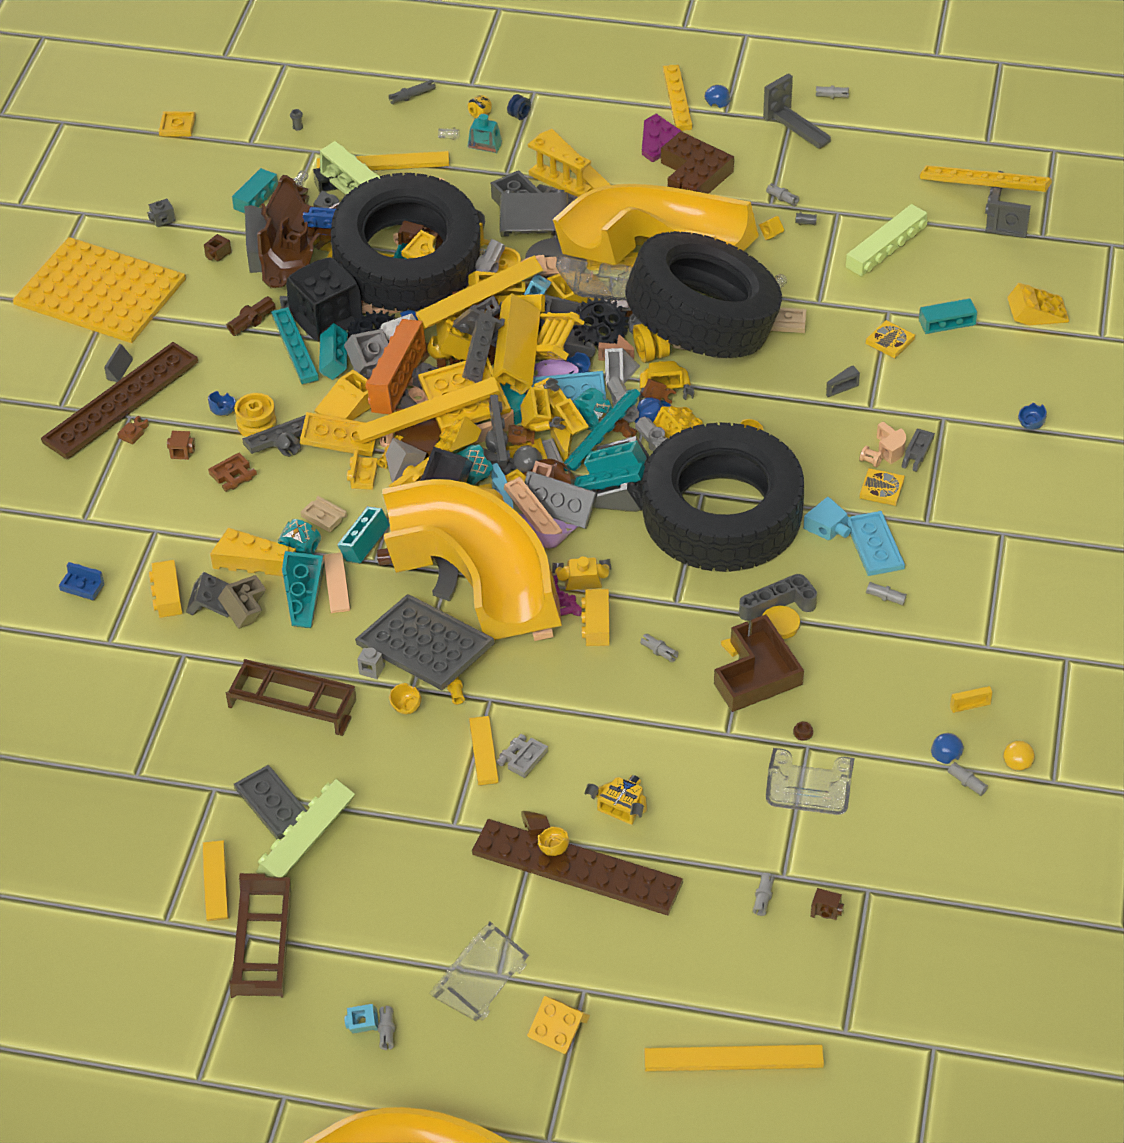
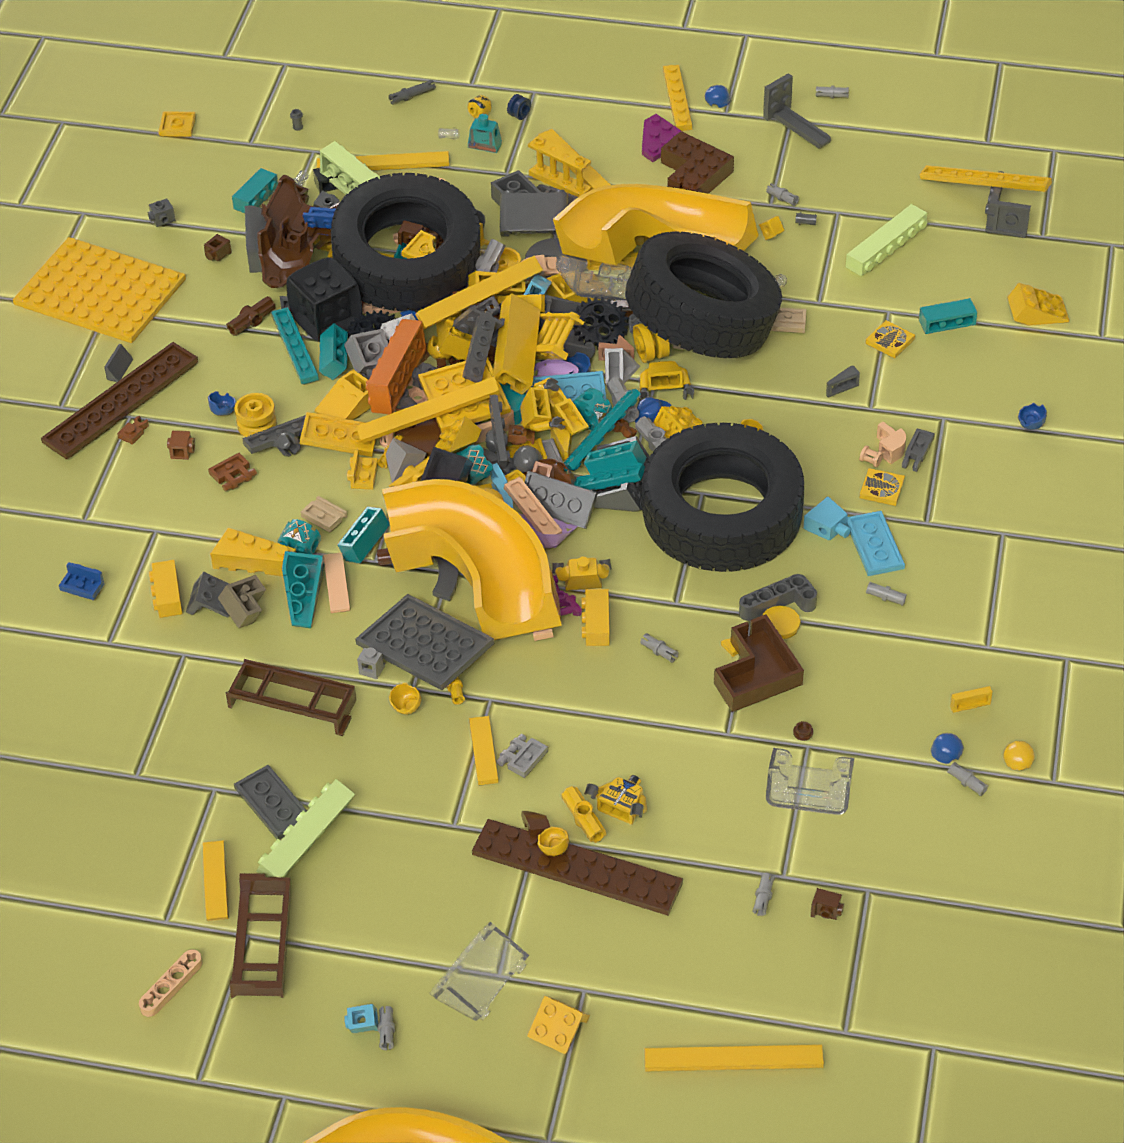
(168, 981): none -> light nougat beam
(583, 814): none -> yellow piece
(657, 390): dark orange plate -> none

